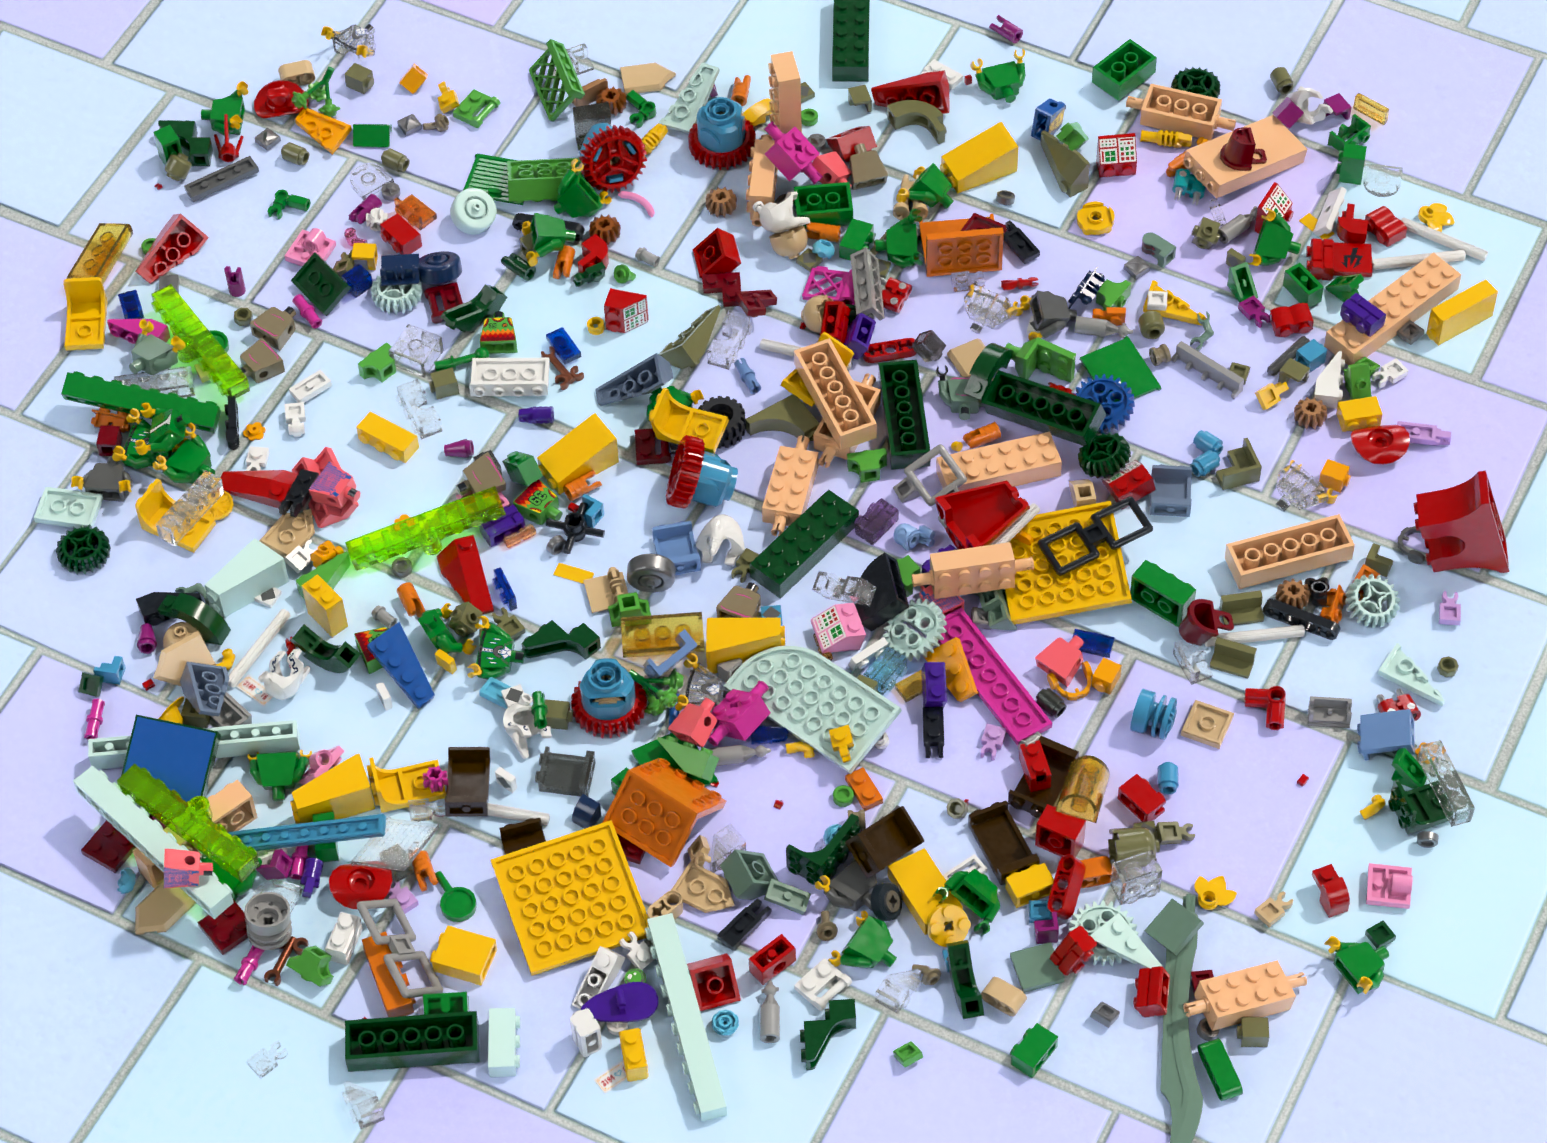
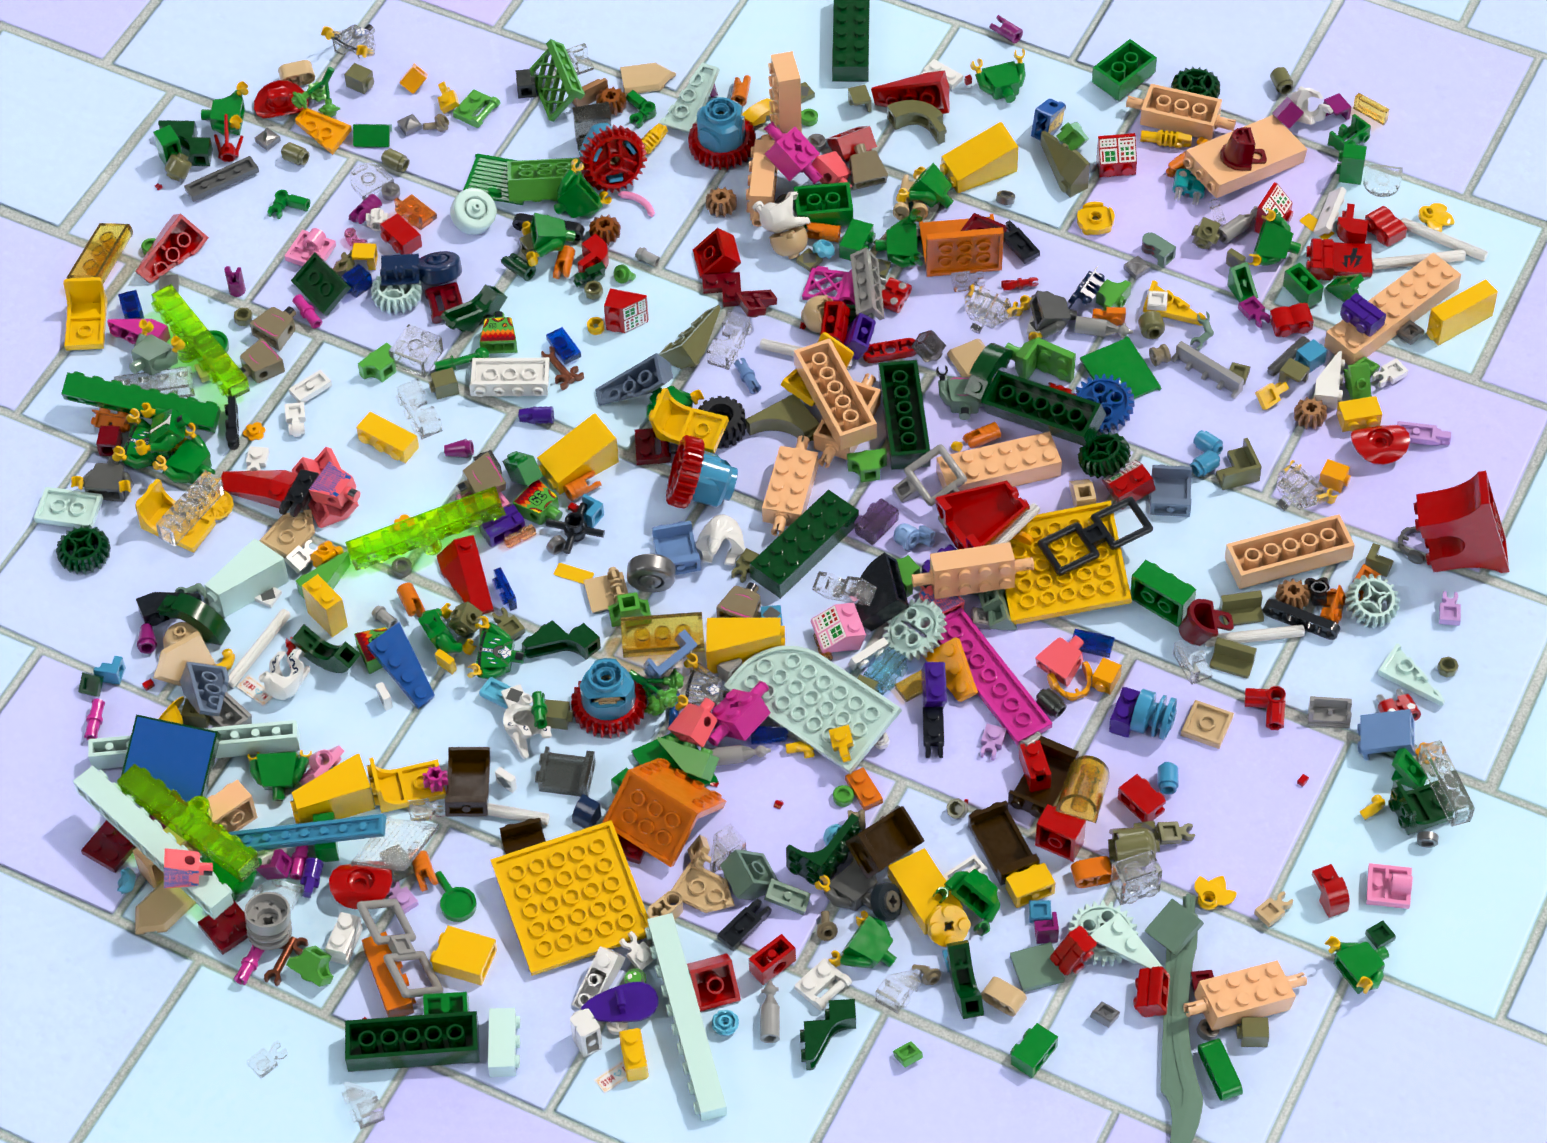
(525, 84): none -> pearl dark grey brick
(593, 290): none -> olive tile
(1066, 876): red beam -> none
(1123, 711): none -> dark purple brick

